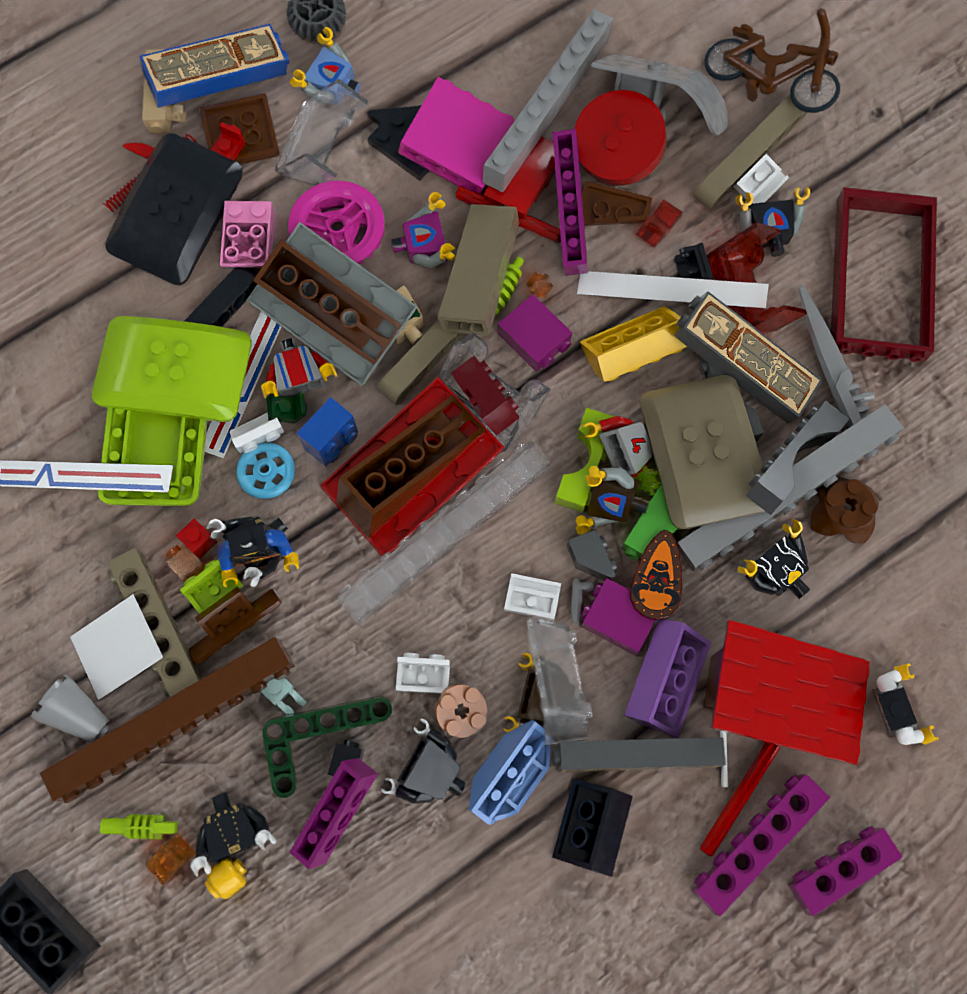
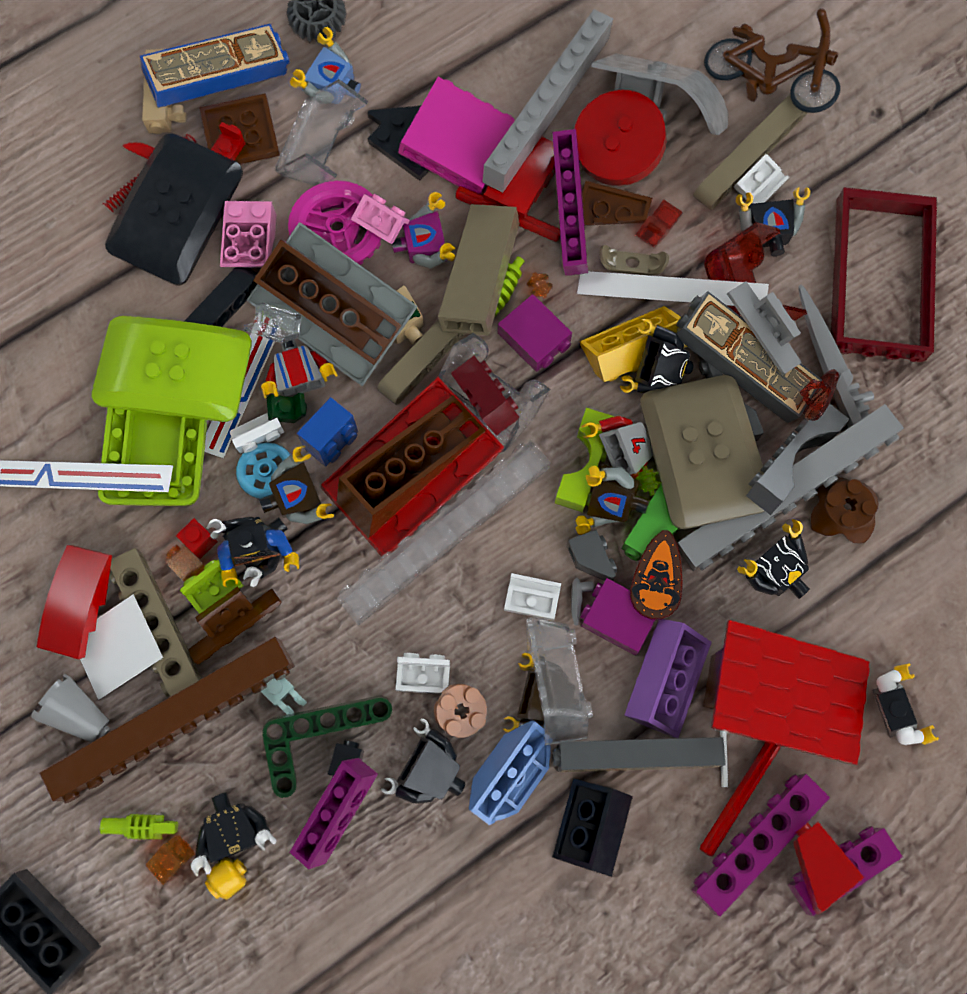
(74, 601): none -> red slope
(274, 323): none -> clear panel
(294, 491): none -> torso
(379, 218): none -> bright pink bracket
(648, 264): none -> dark tan piece
(662, 361): none -> black torso
(693, 263): black hinge -> none
(769, 324): none -> light grey bracket
(822, 397): none -> clear red shield
(824, 867): none -> red slope

